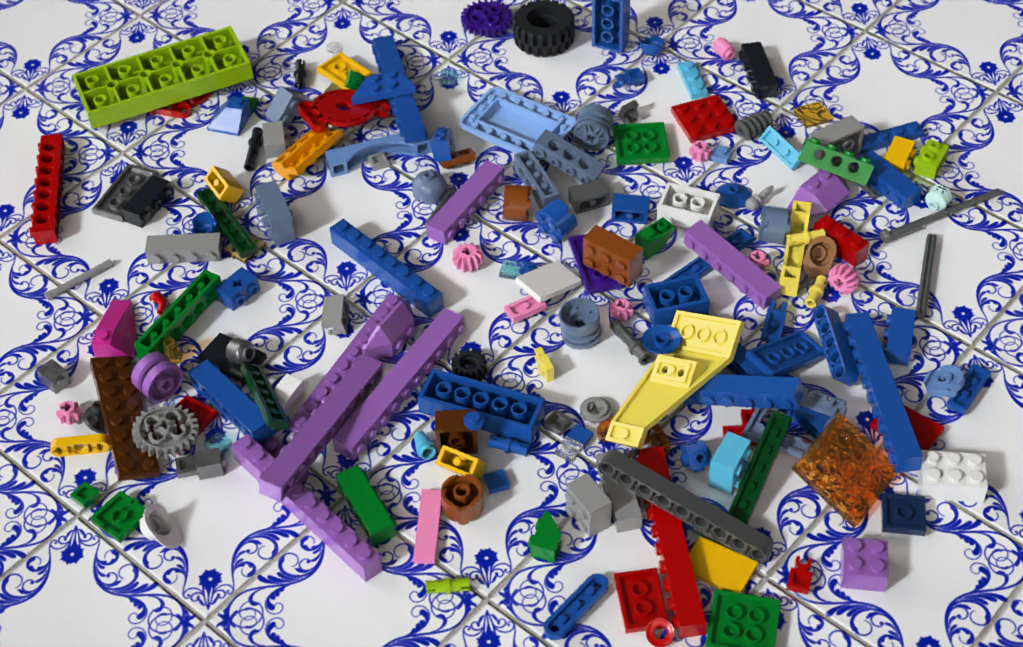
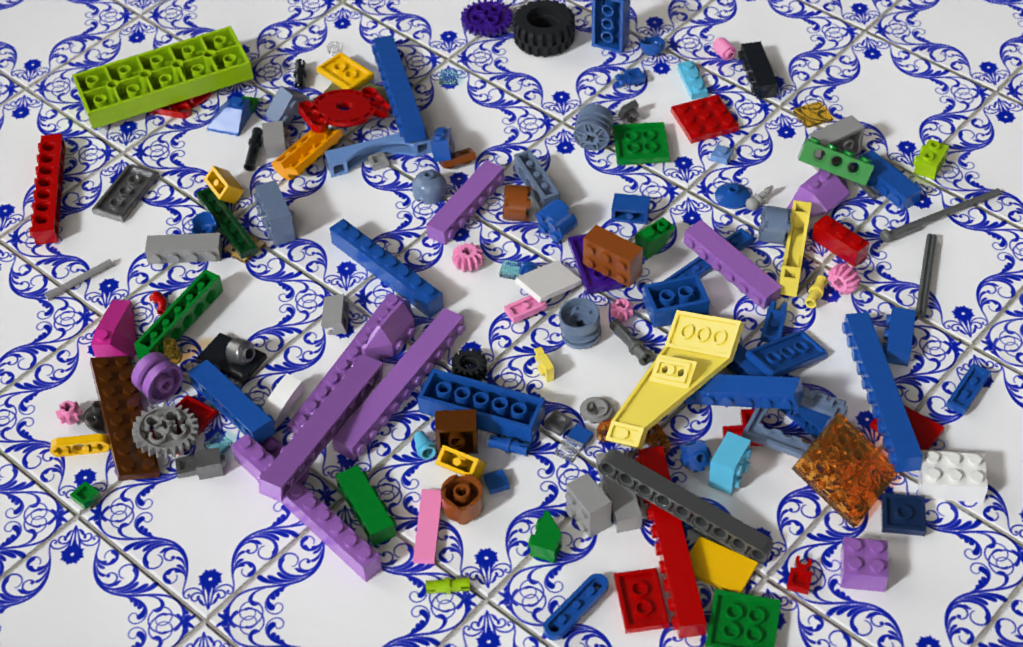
(53, 376): flat silver brick -> none
(119, 516): green plate -> none
(147, 201): black brick -> none
(159, 527): white piece -> none
(237, 288): blue brick -> none
(264, 396): dark green plate -> none
(354, 80): green plate -> none
(382, 87): blue wing -> none
(446, 197): flat silver bar -> none
(474, 420): blue plate -> none
(513, 120): light blue wedge -> none
(567, 157): sand blue brick -> none
(589, 196): dark grey brick -> none
(650, 635): red piece -> none
(661, 339): blue dish -> none
(687, 205): white brick -> none
(699, 151): bright pink gear -> none
(753, 124): dark grey piece -> none
(759, 258): bright pink gear -> none
(760, 467): dark green plate -> none
(780, 147): medium azure plate -> none
(804, 237): light yellow pin -> none
(819, 256): medium nougat piece -> none
(835, 345): blue beam -> none
(885, 137): blue plate -> none
(900, 153): yellow brick -> none
(938, 196): light aqua head -> none
(944, 381): medium blue plate -> none

